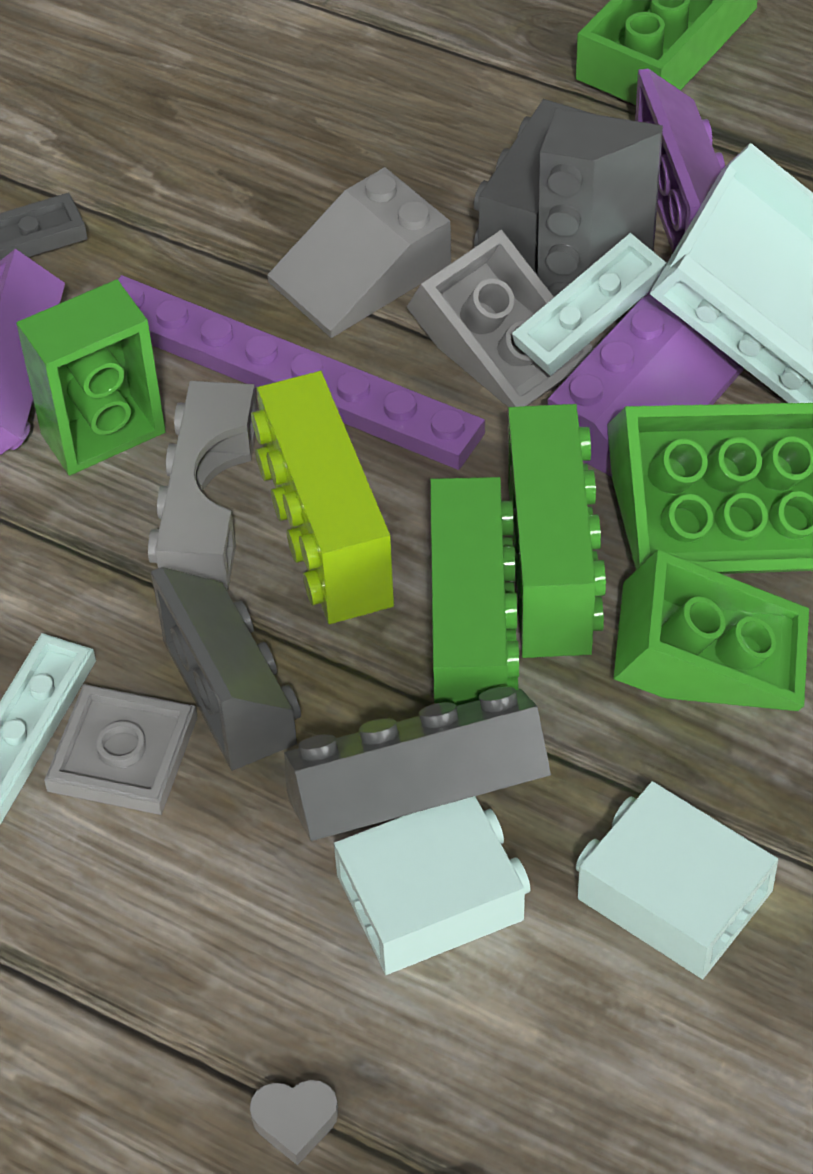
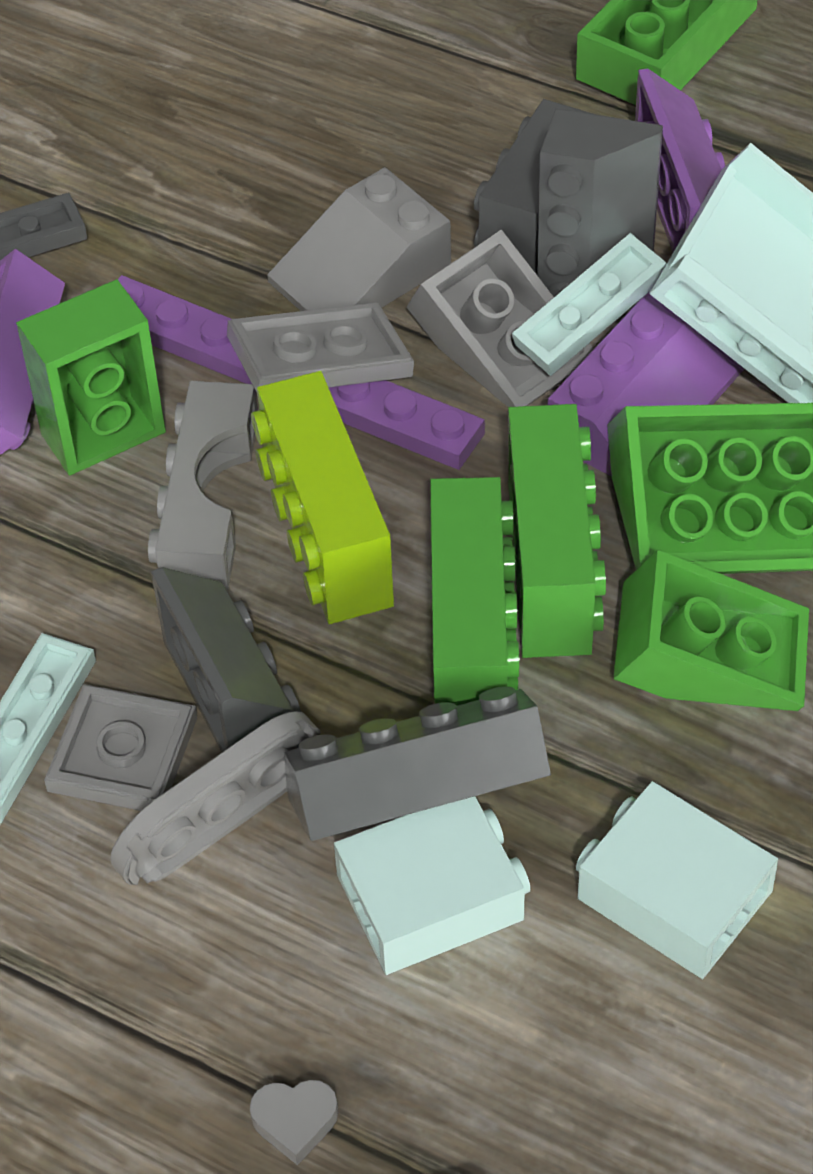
(210, 801): none -> light grey tile
(343, 342): none -> light grey tile

